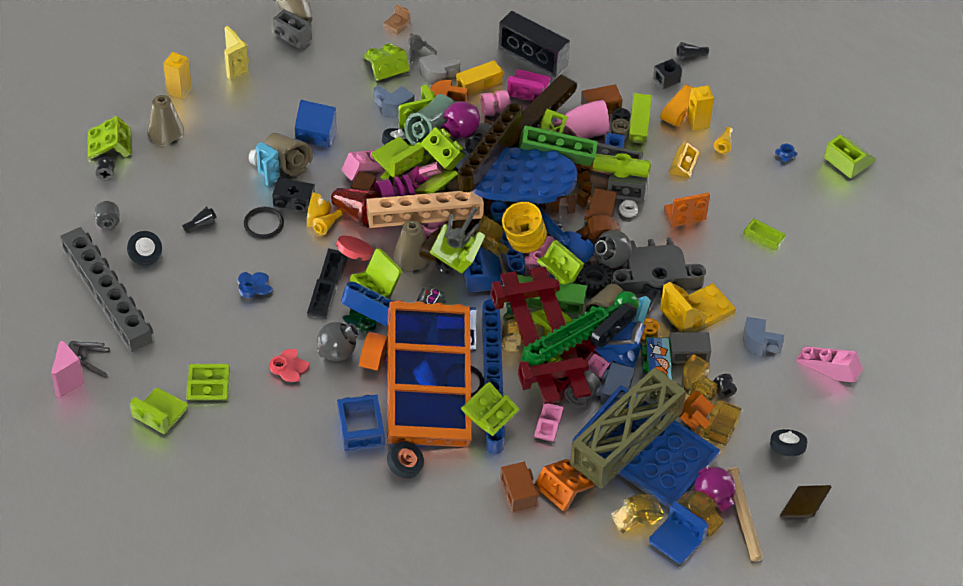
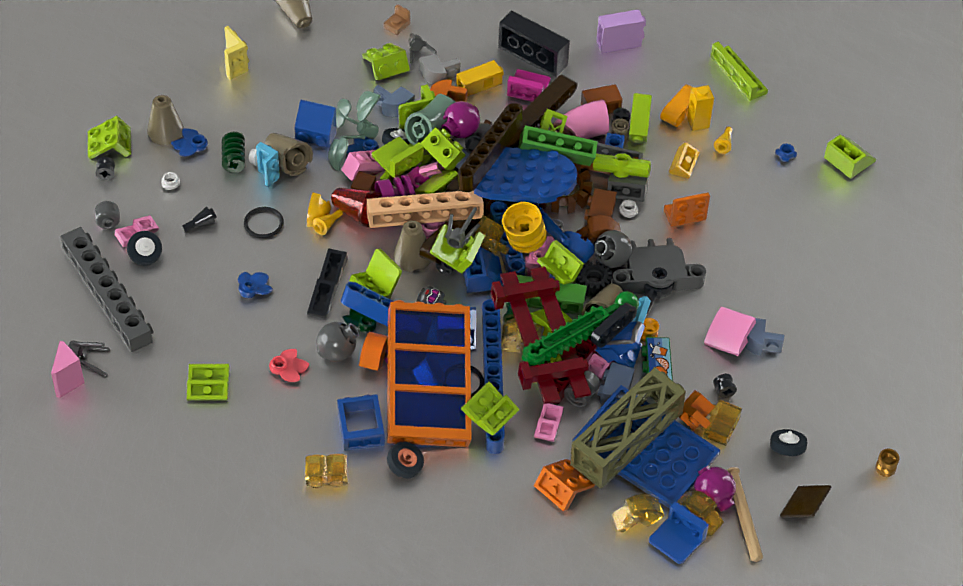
(141, 224): none -> bright pink slope
(158, 410): lime bracket -> none
(170, 180): none -> white plate
(177, 75): yellow brick -> none
(190, 143): none -> blue plate
(233, 152): none -> dark green piece
(292, 28): dark grey brick -> none
(292, 194): black brick -> none
(326, 470): none -> clear yellow brick
(354, 247): coral tile -> none
(363, 145): none -> blue plate
(366, 129): none -> sand green plant
(501, 100): bright pink wheel -> none
(519, 486): dark orange brick -> none
(620, 31): none -> lavender brick
(667, 73): black brick -> none
(686, 344): dark grey brick -> none
(687, 50): black cone -> none
(695, 310): yellow bracket -> none
(695, 378): clear yellow brick -> none
(729, 331): none -> bright pink slope
(738, 71): none -> lime fence
(764, 234): lime tile -> none
(837, 364): bright pink slope -> none
(887, 462): none -> pearl gold wheel

